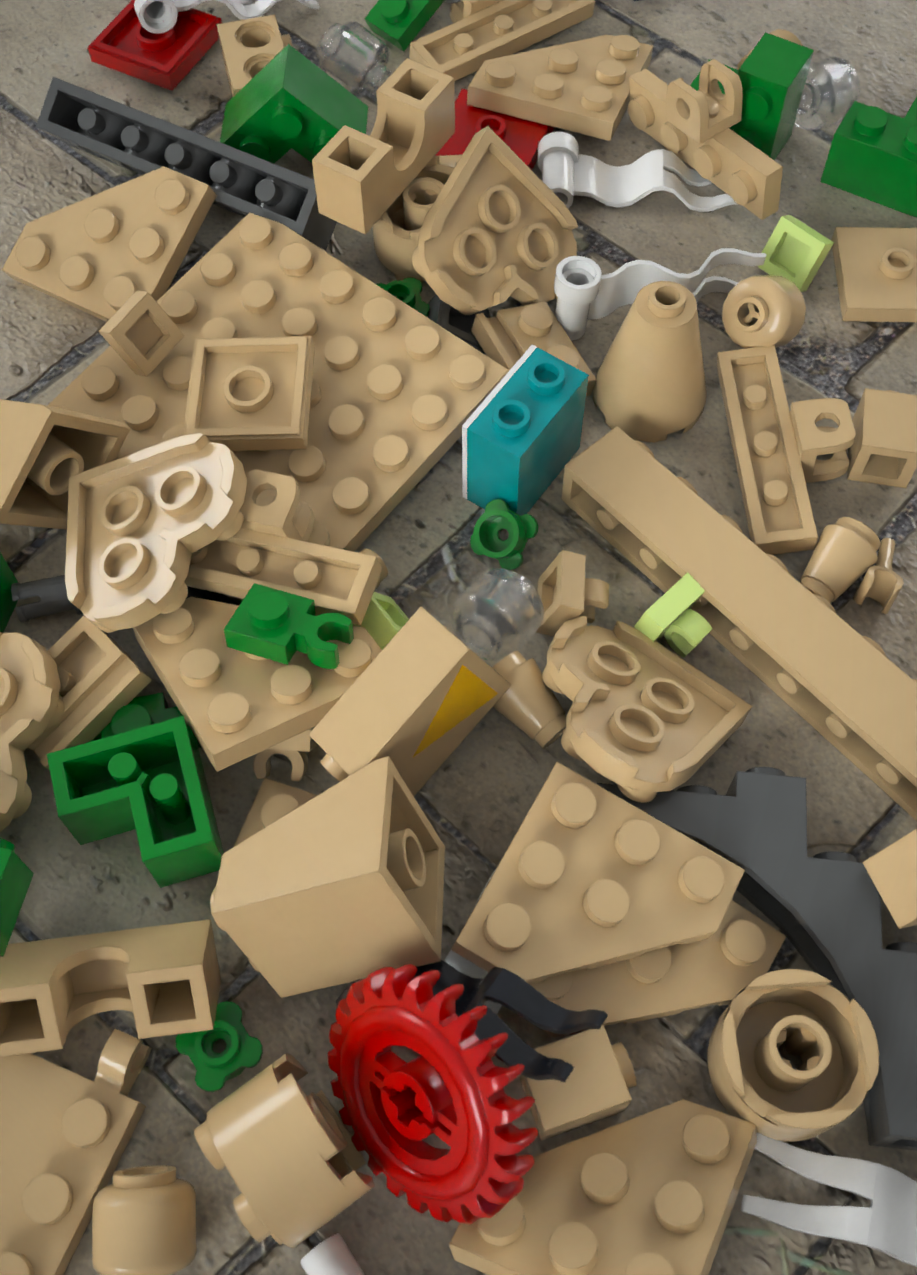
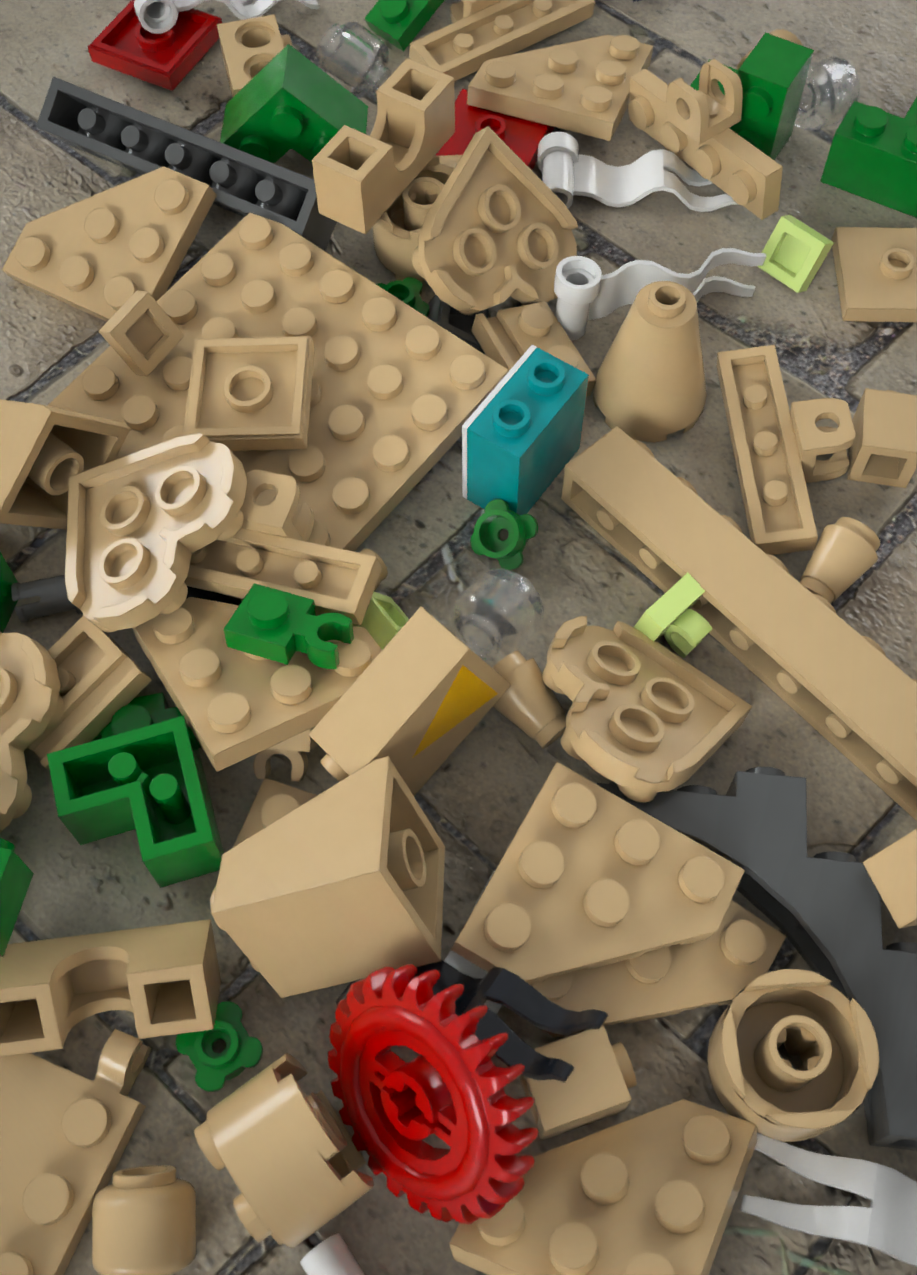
(568, 592): tan tile -> none
(763, 311): tan head -> none
(880, 580): tan hand -> none

